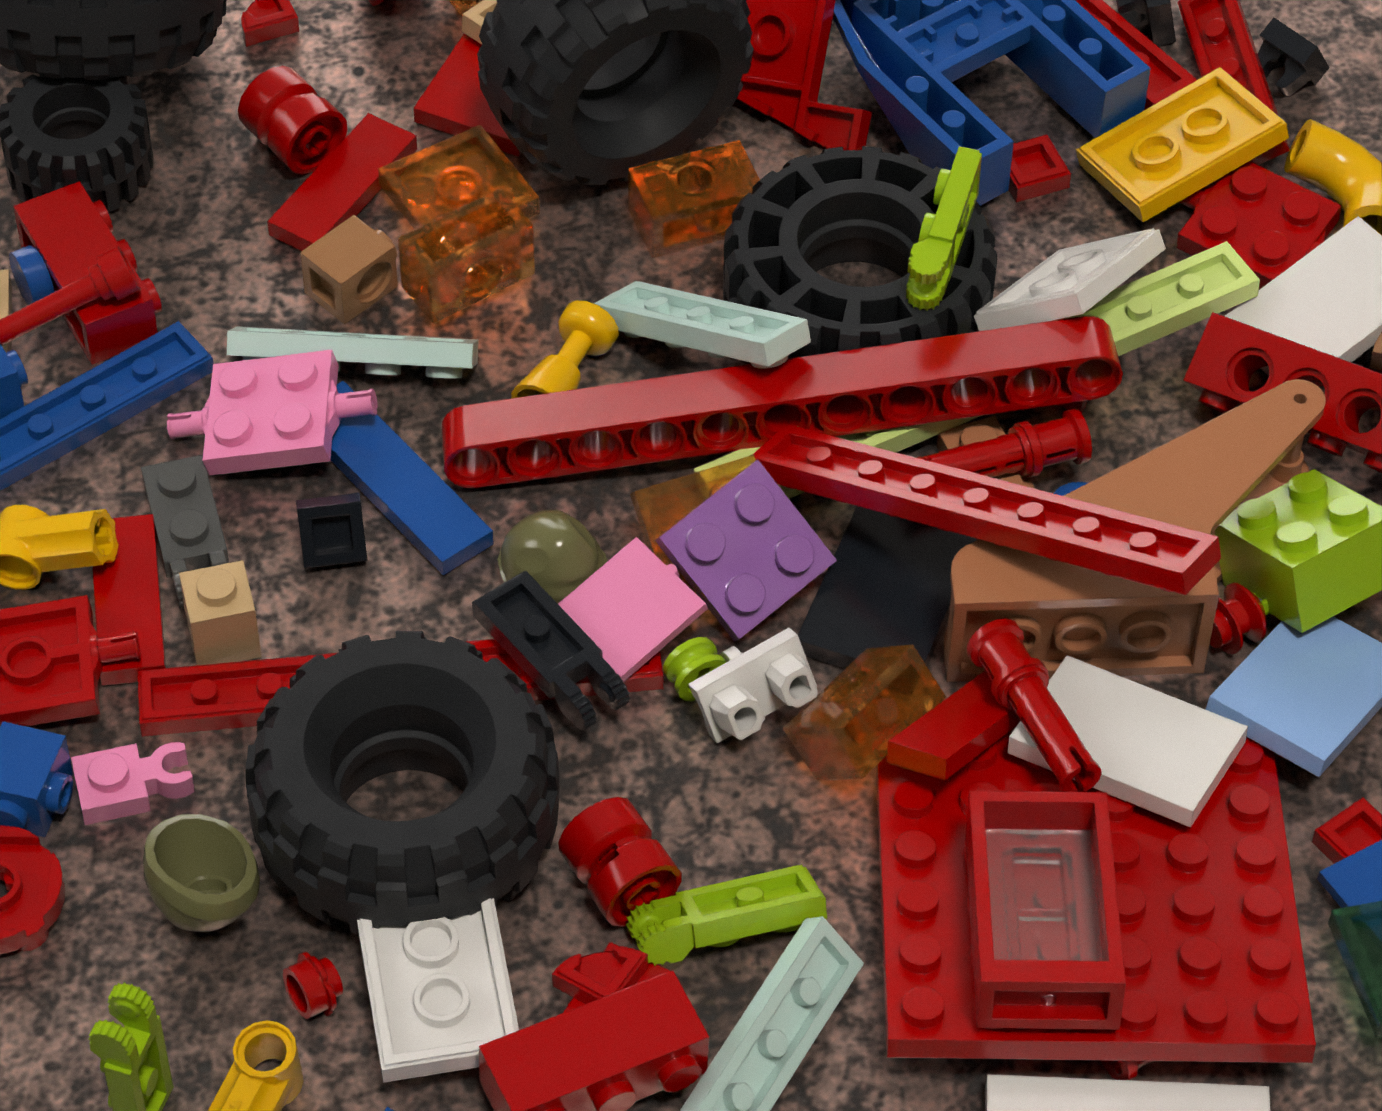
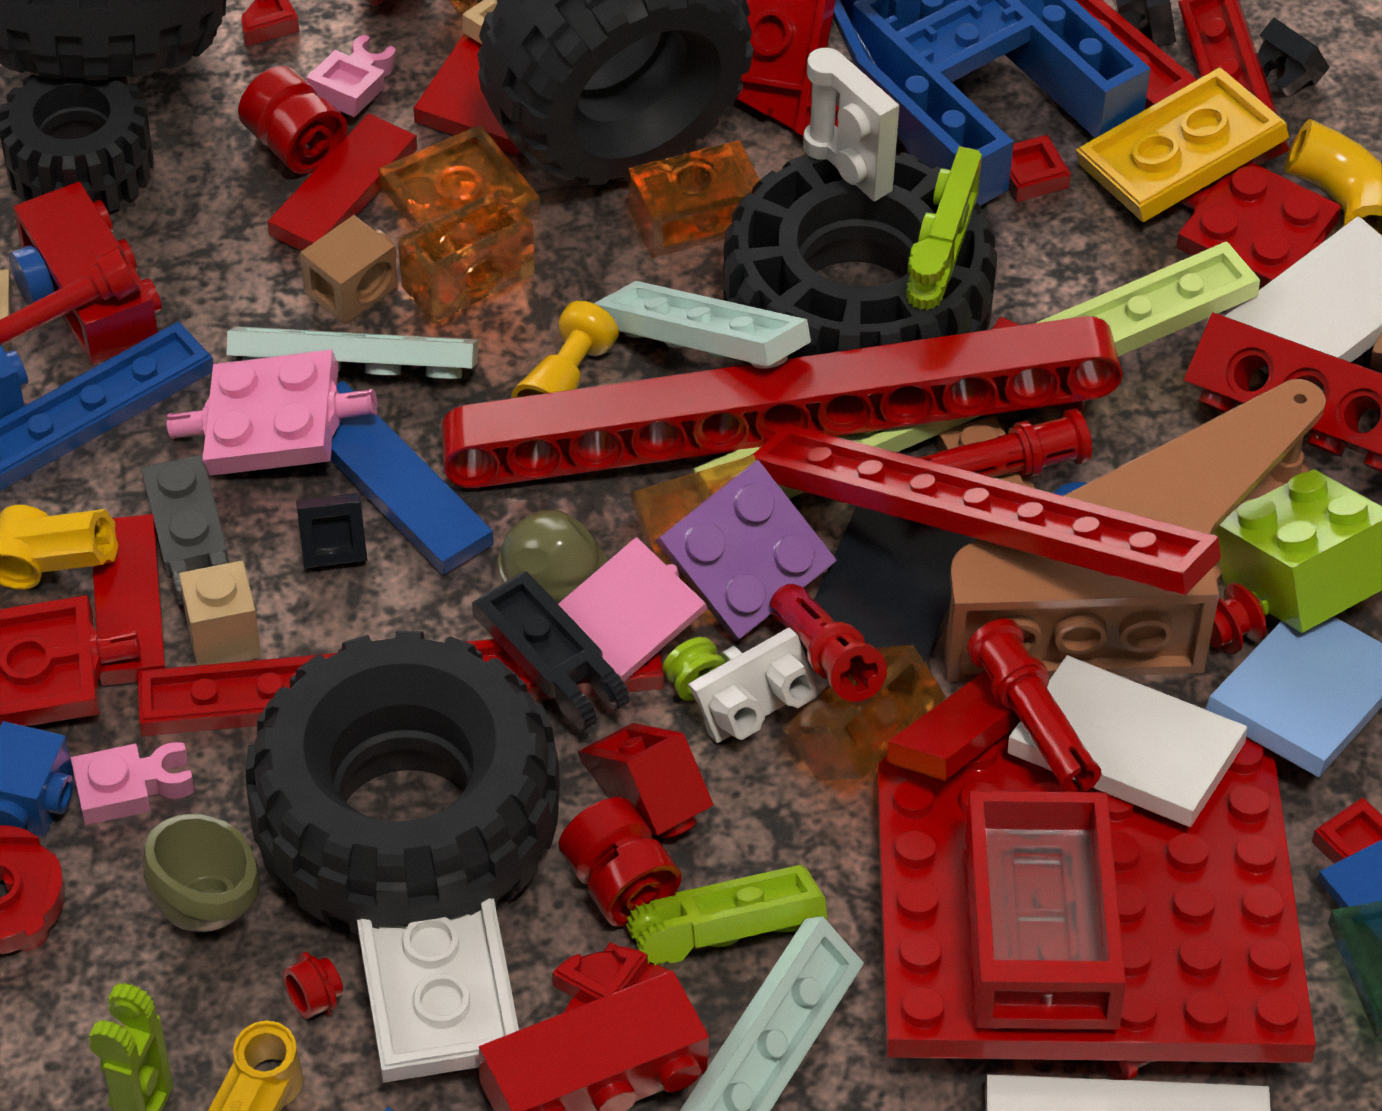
(353, 79): none -> bright pink plate
(653, 772): none -> red slope
(833, 647): none -> red pin
(867, 123): none -> white plate
(1071, 281): white tile -> none

